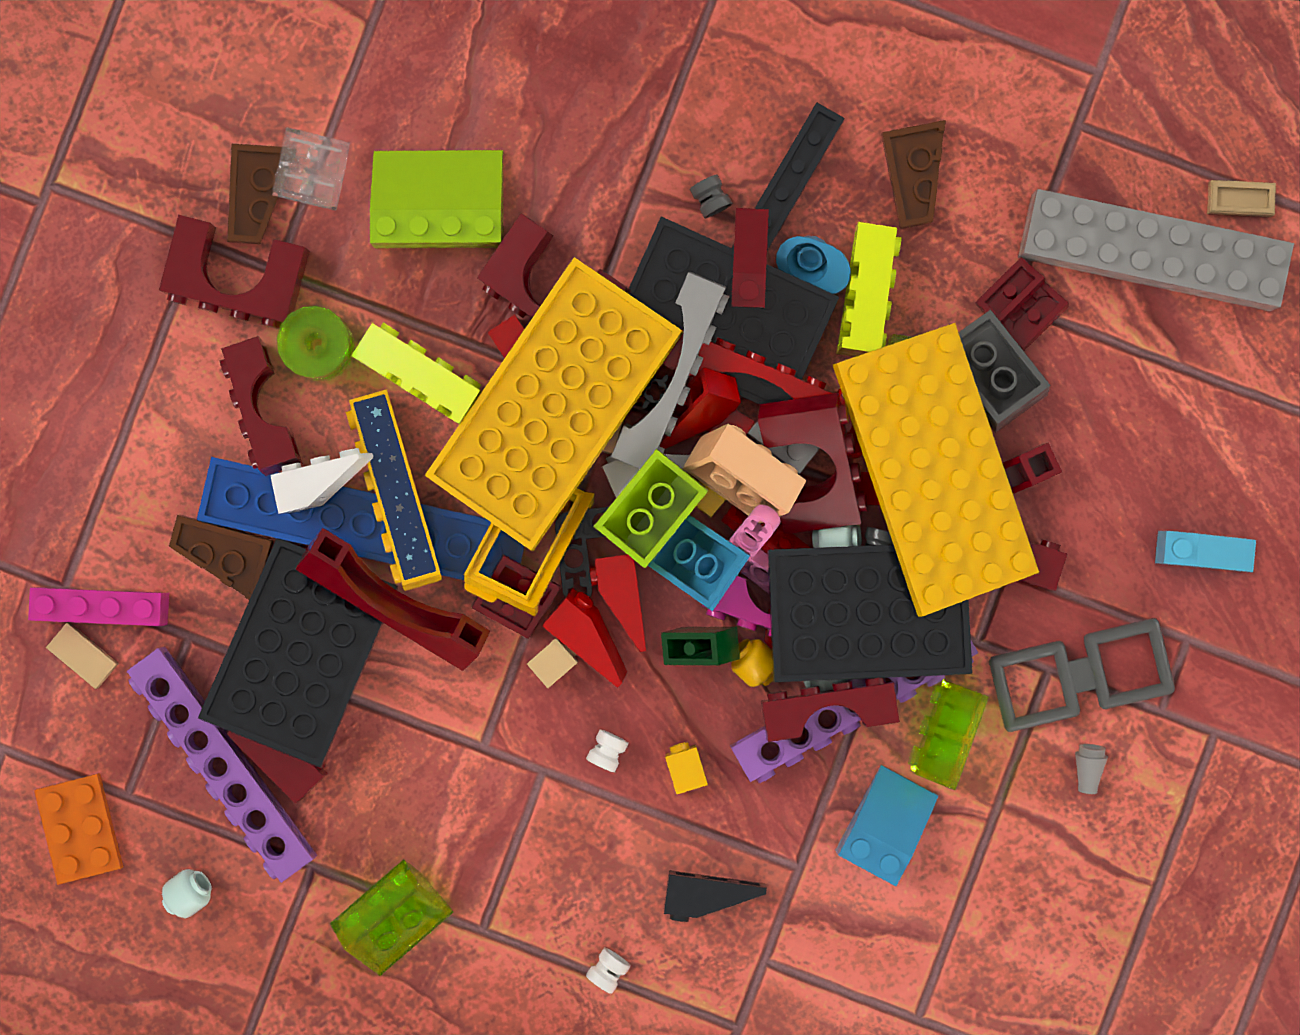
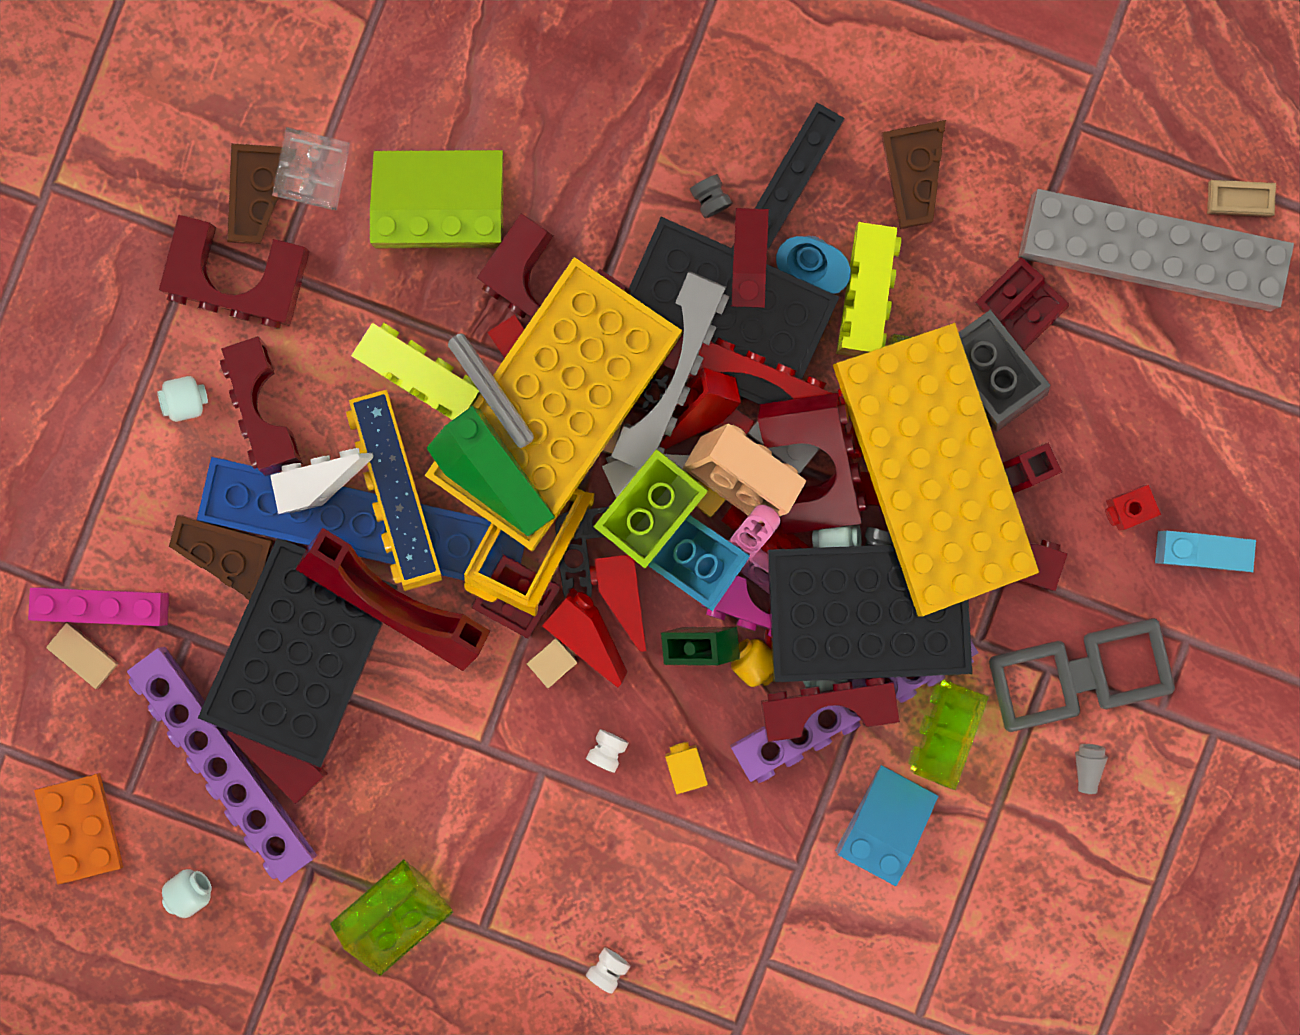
(182, 398): none -> light aqua head
(296, 341): clear neon green wheel -> none
(481, 464): none -> green wedge
(490, 390): none -> light grey axle
(703, 894): black slope -> none
(1132, 508): none -> red brick

